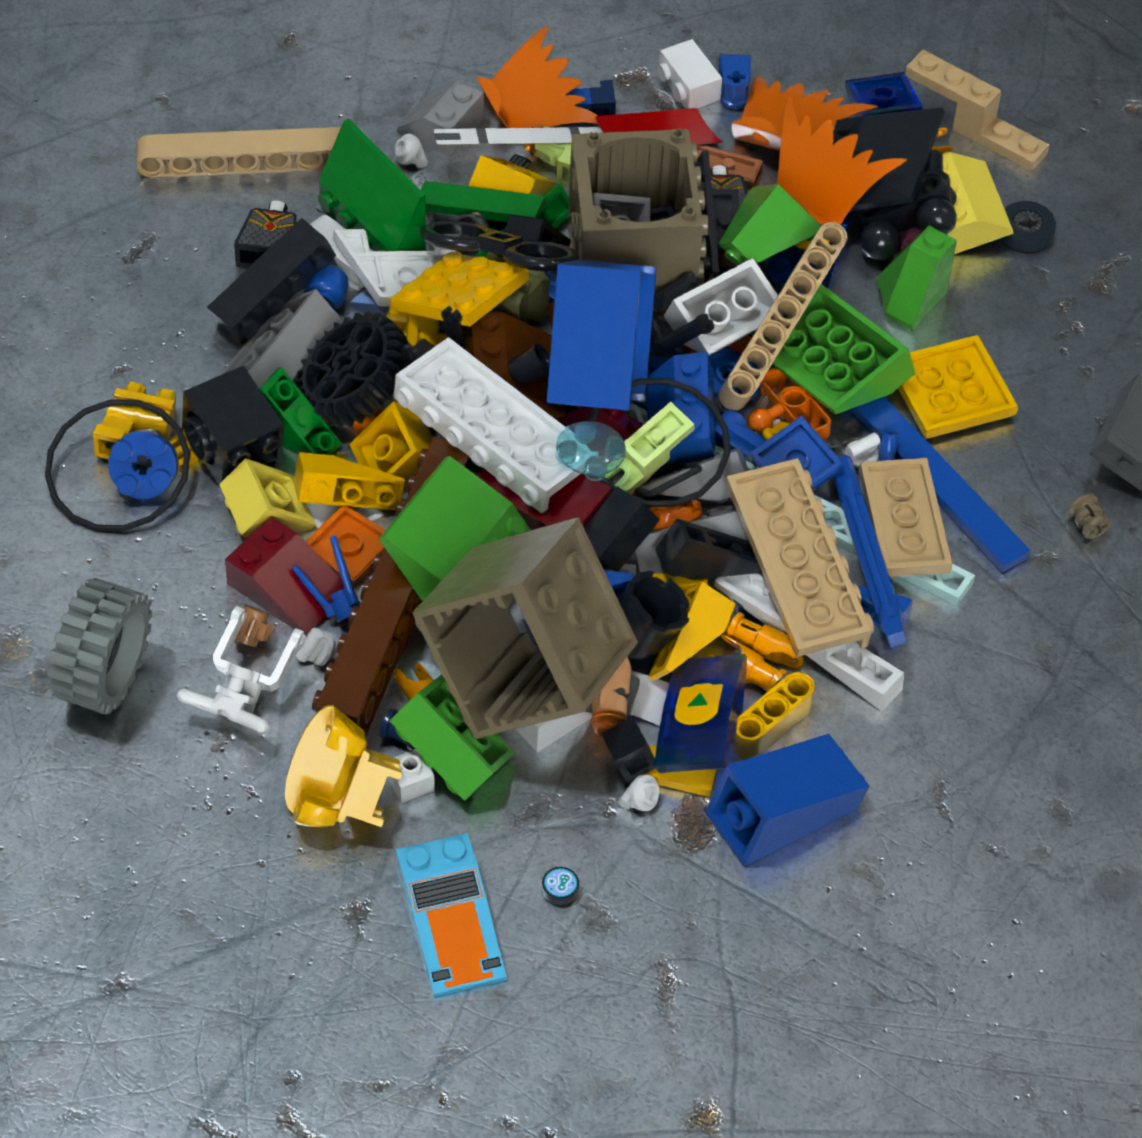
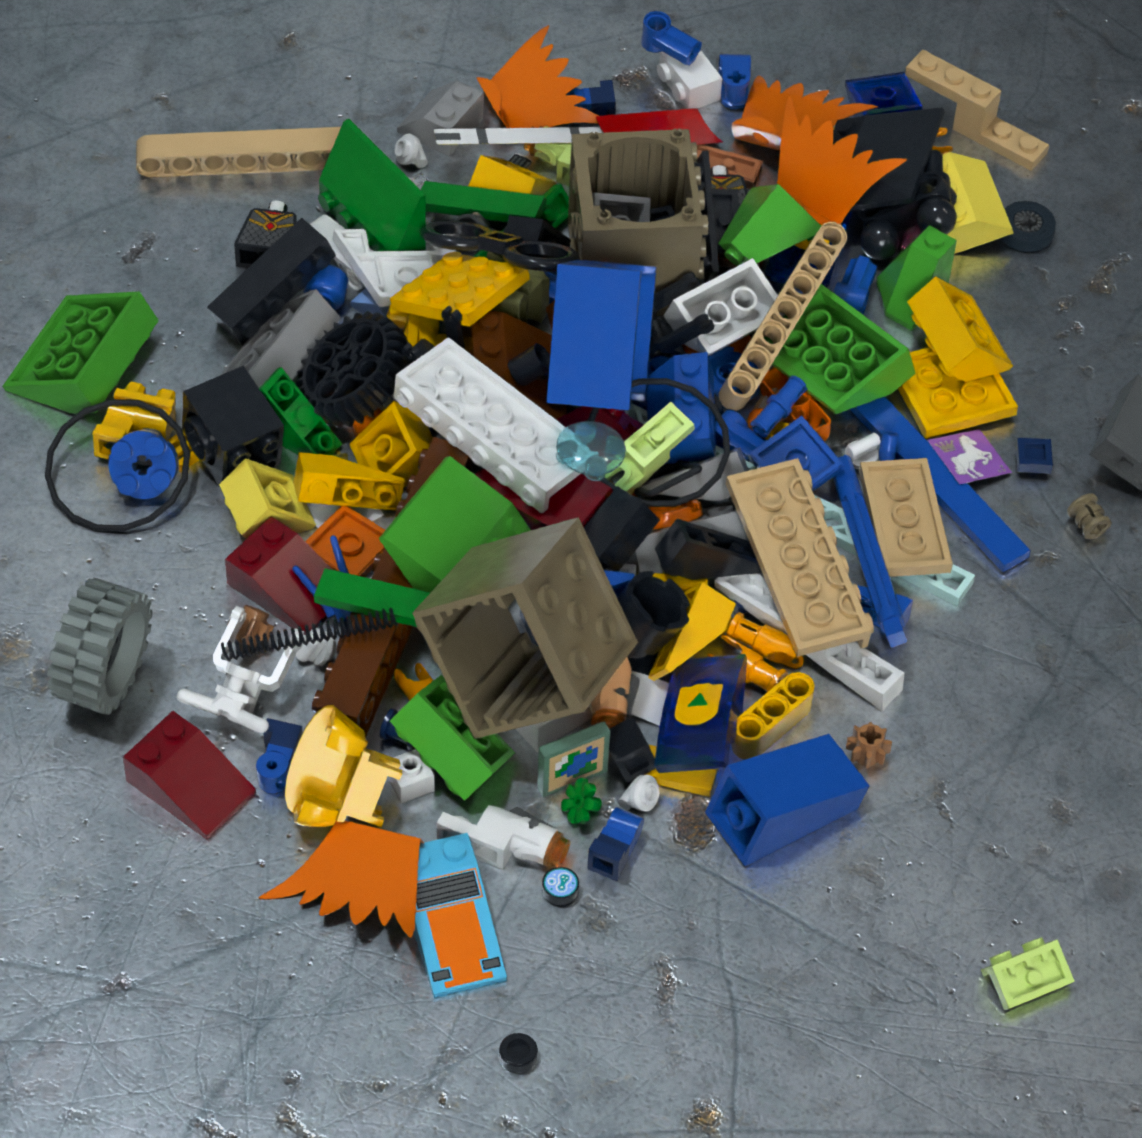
(83, 350): none -> bright green slope
(187, 775): none -> dark red slope
(274, 764): none -> blue leg
(308, 636): none -> black piece
(360, 868): none -> orange piece
(366, 594): none -> green tile
(508, 832): none -> white plate
(518, 1053): none -> black tile
(573, 757): none -> tile
(580, 801): none -> green plant
(615, 843): none -> leg
(661, 36): none -> blue piece
(778, 406): none -> blue pin
(856, 283): none -> blue piece
(868, 745): none -> medium nougat gear
(957, 332): none -> yellow slope
(969, 456): none -> medium lavender sticker
(1029, 973): none -> yellowish green bracket
(1034, 455): none -> dark blue plate

